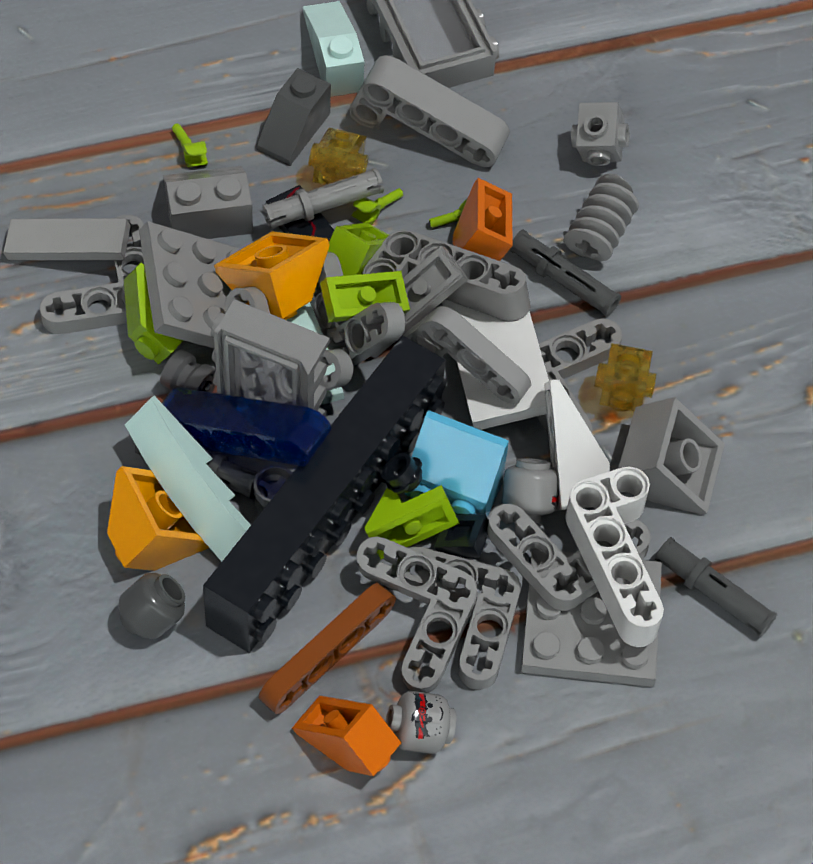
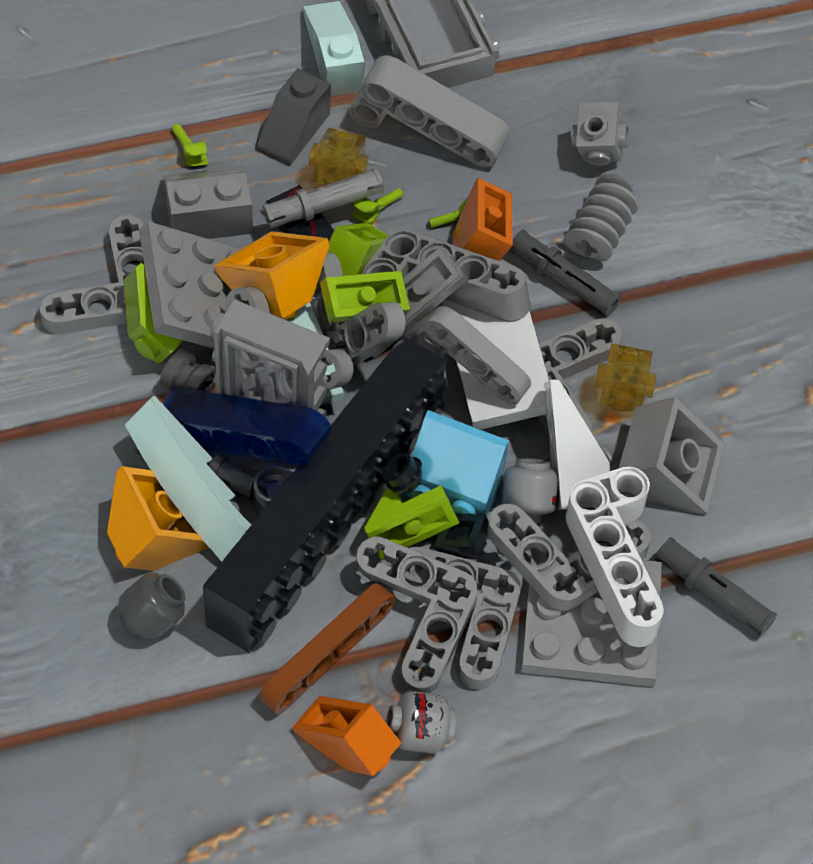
(67, 239): light grey tile -> none

